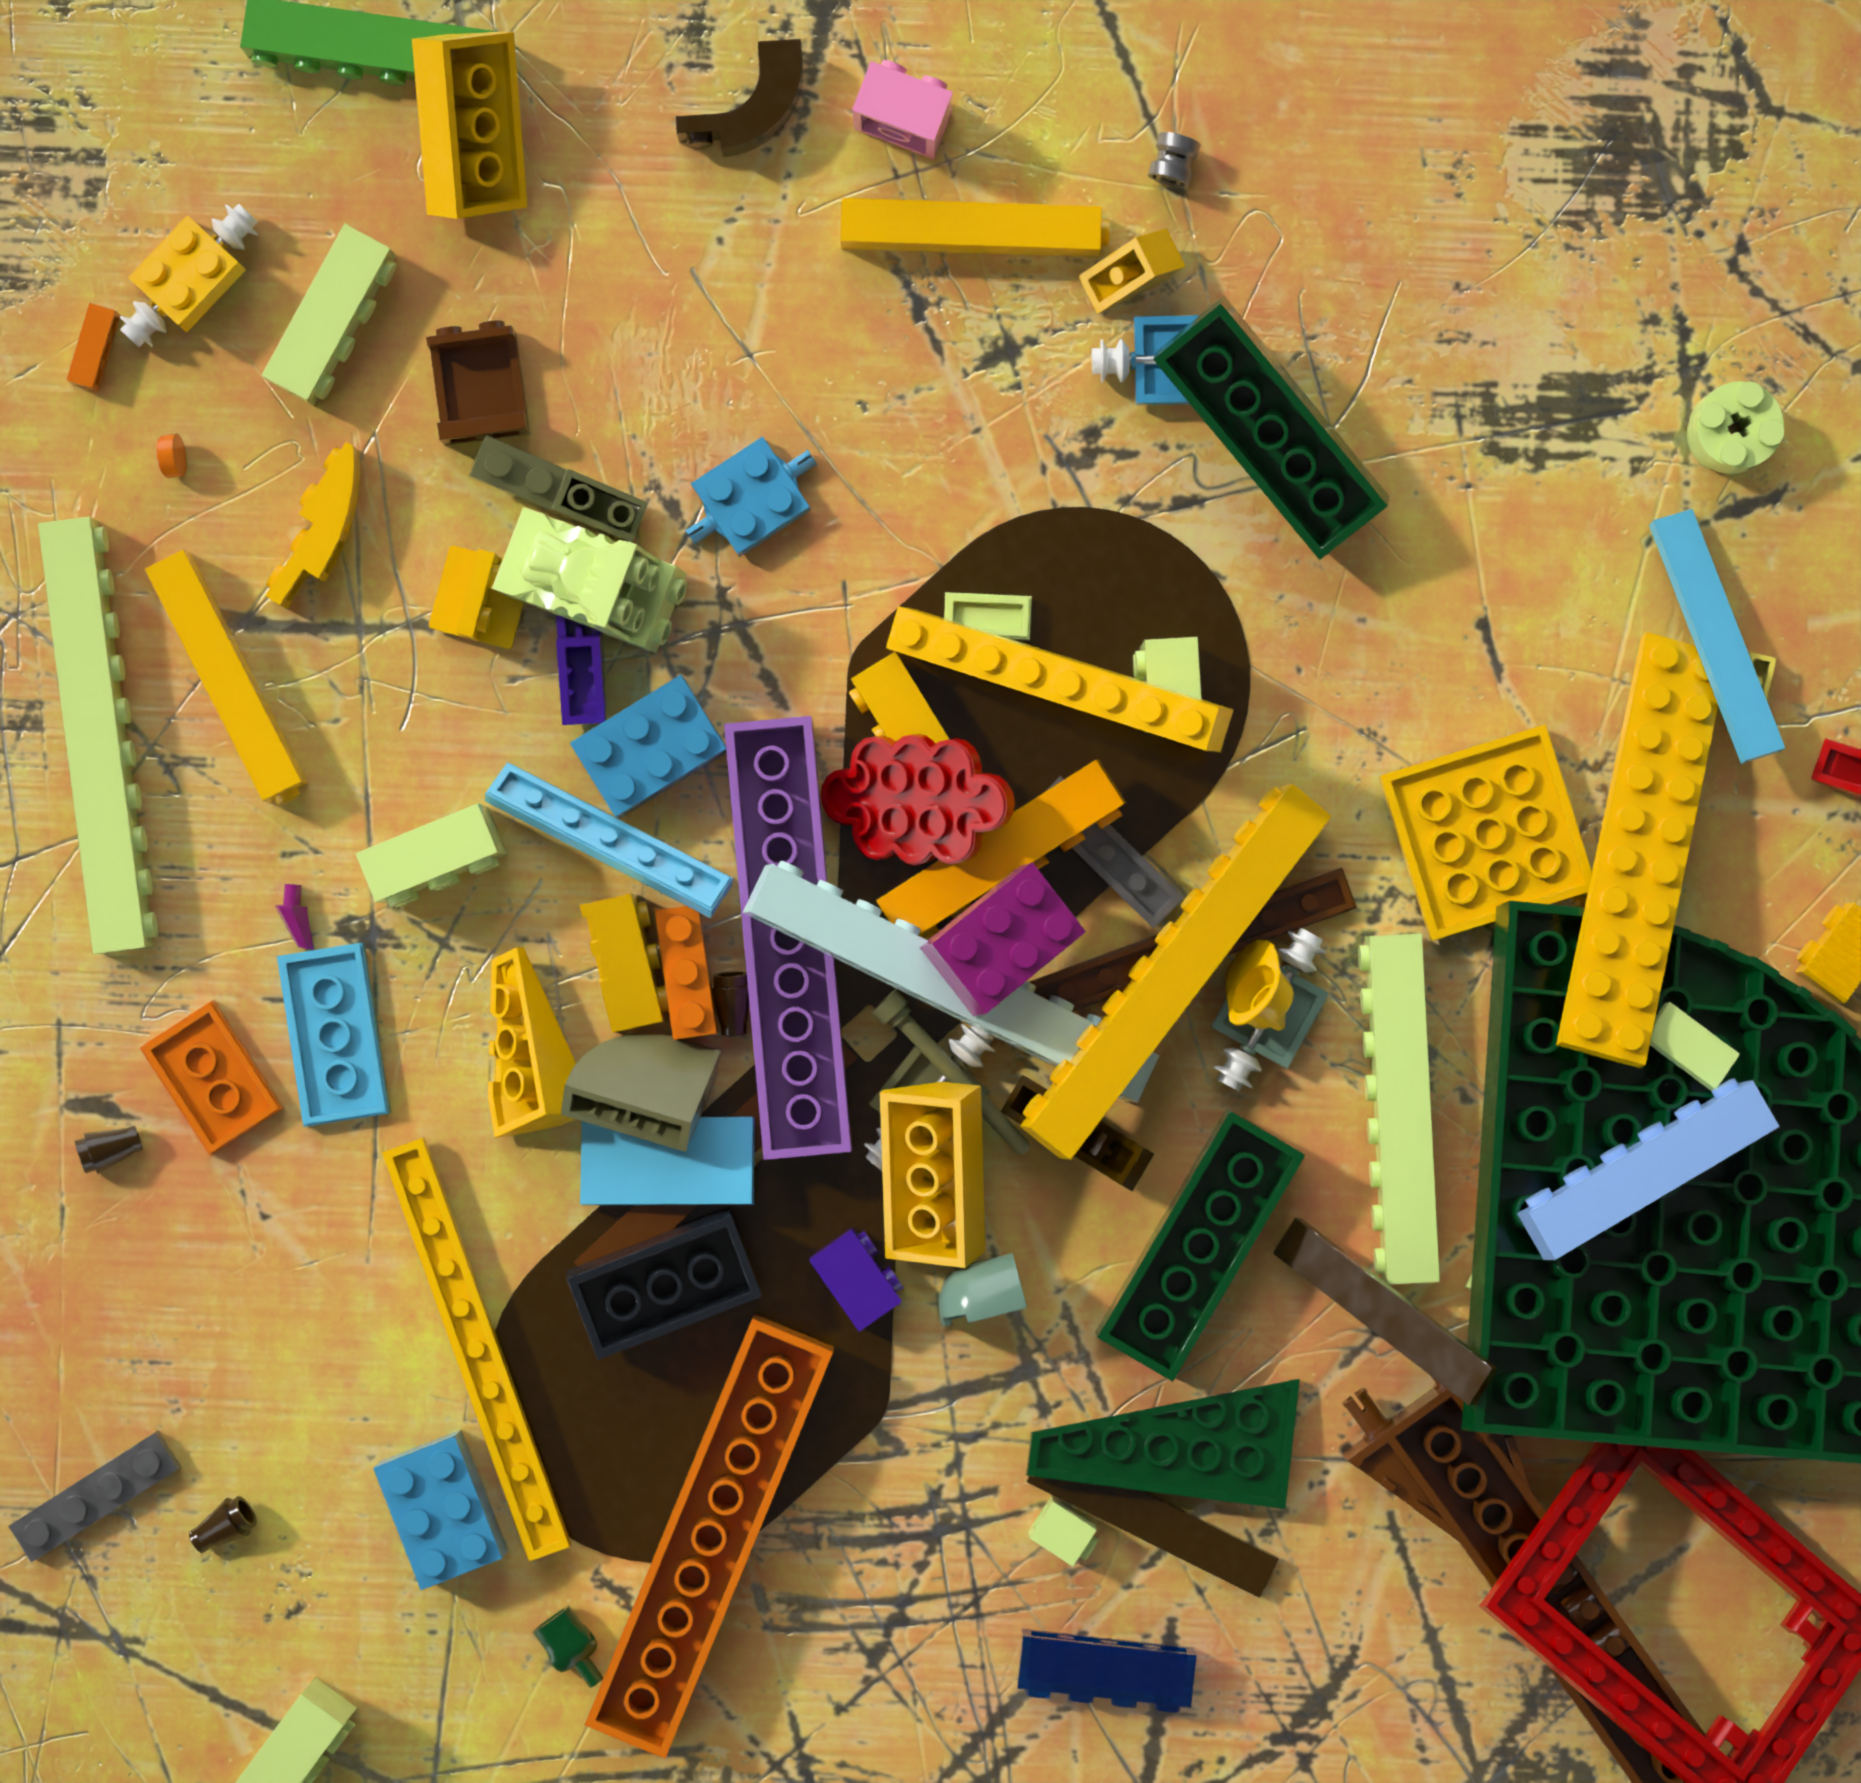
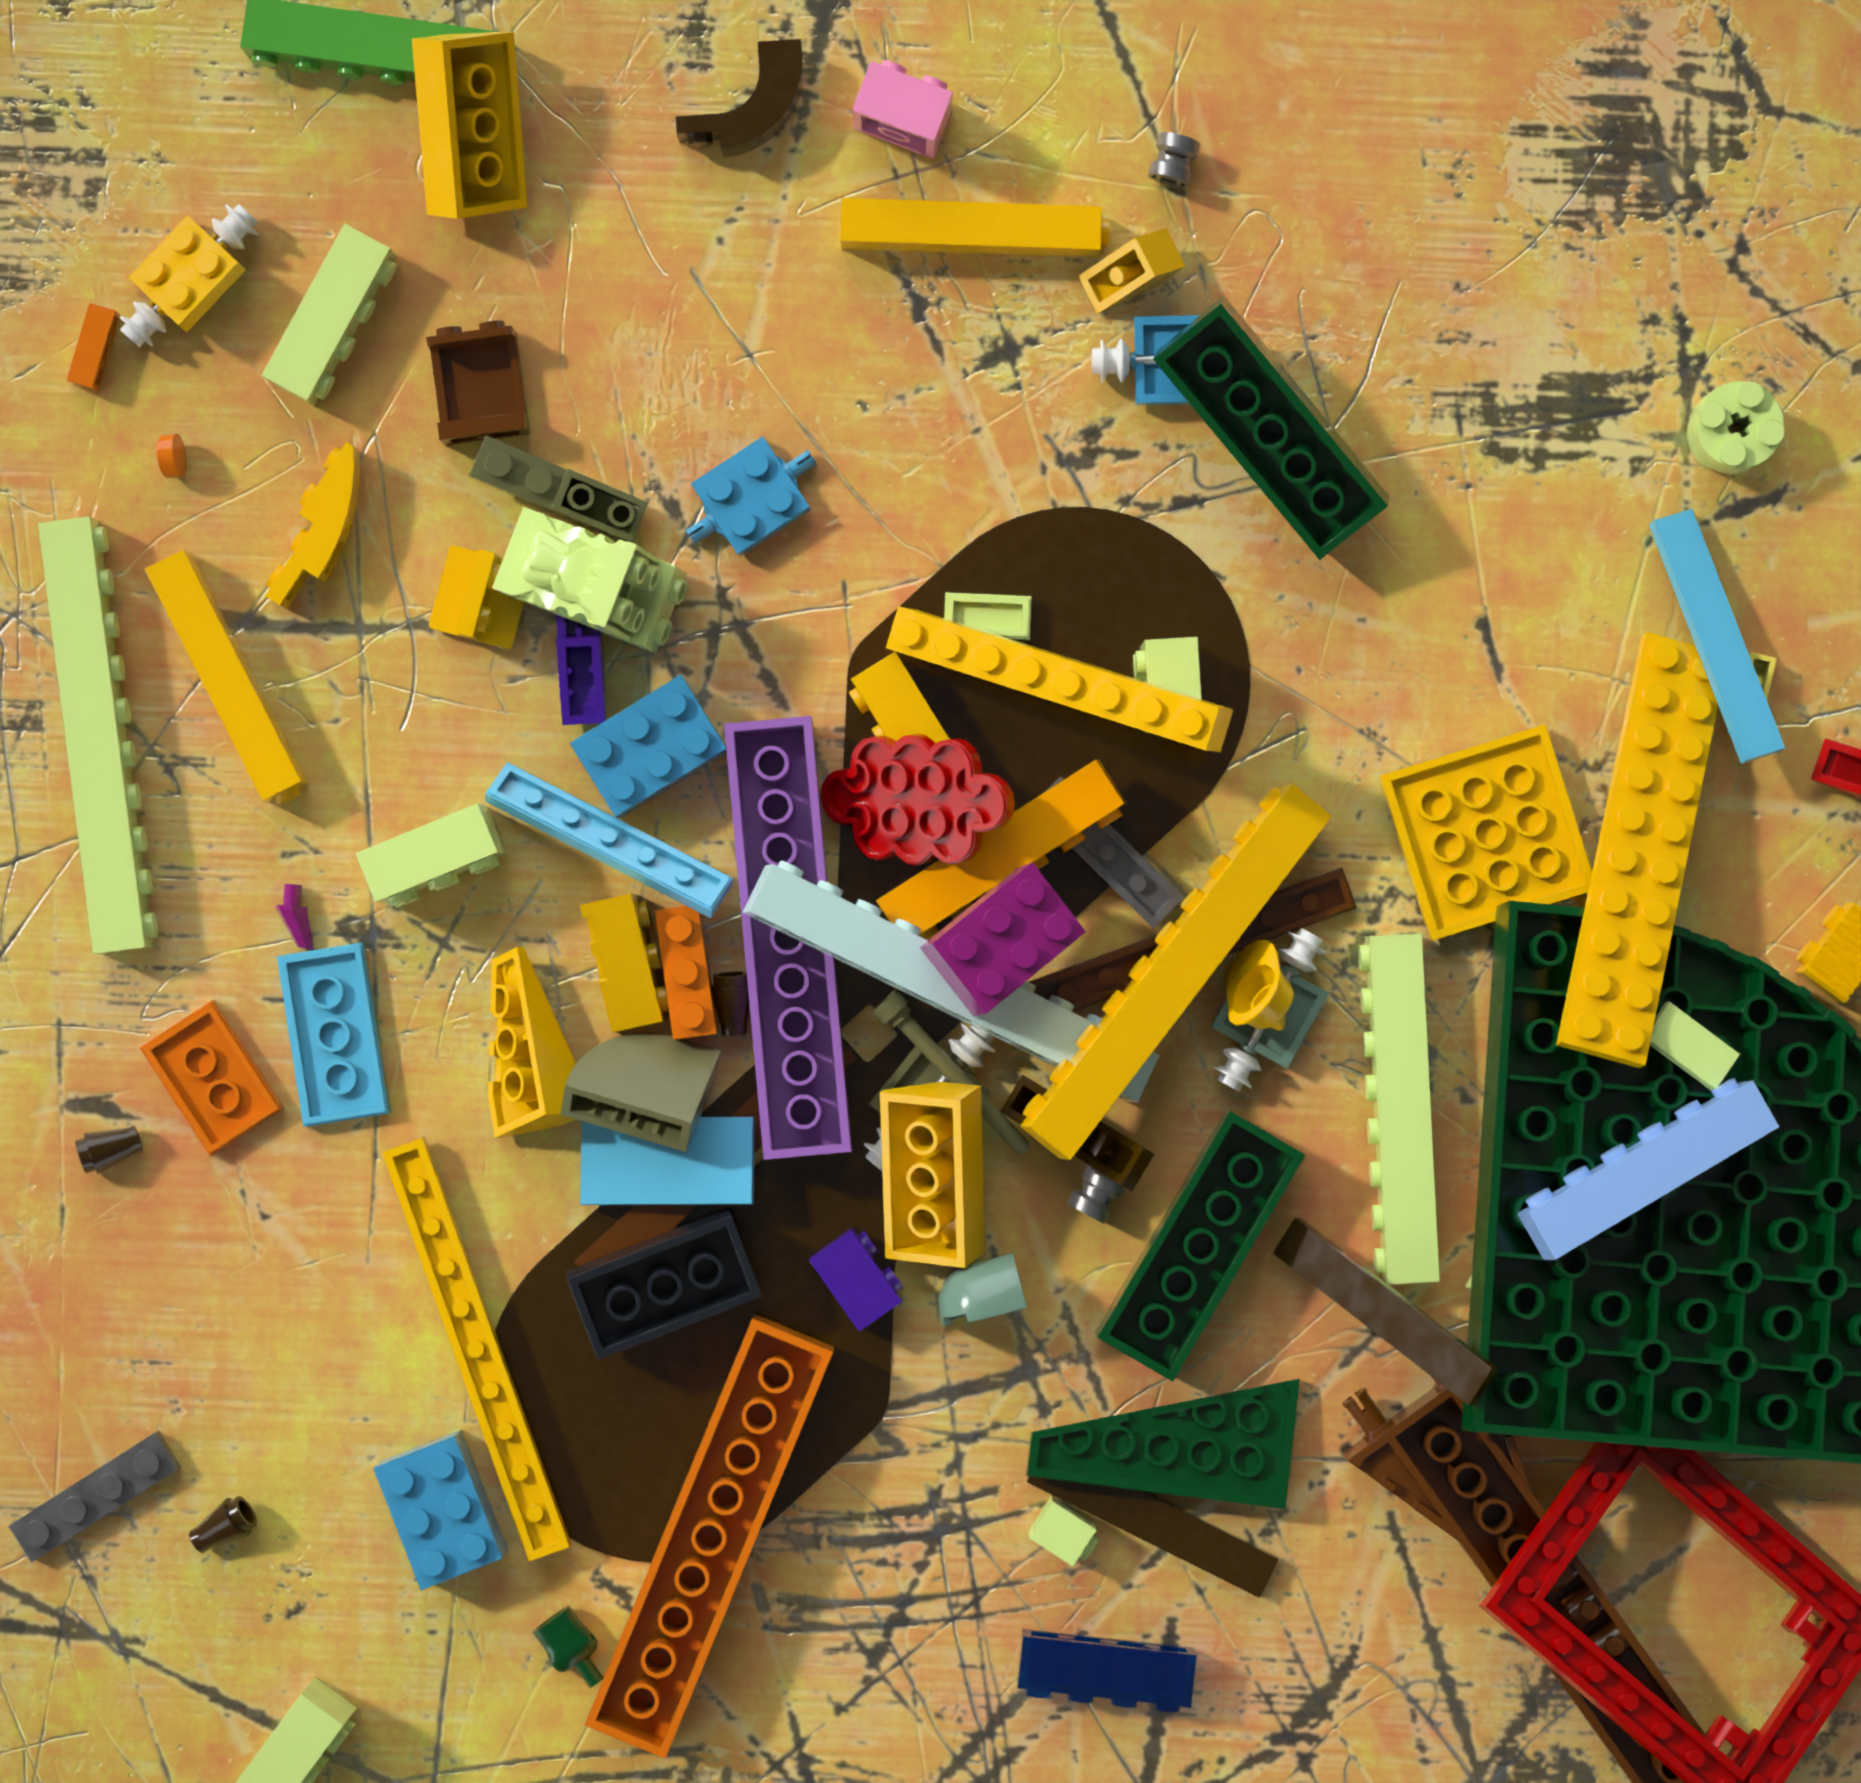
(1096, 1195): none -> flat silver wheel

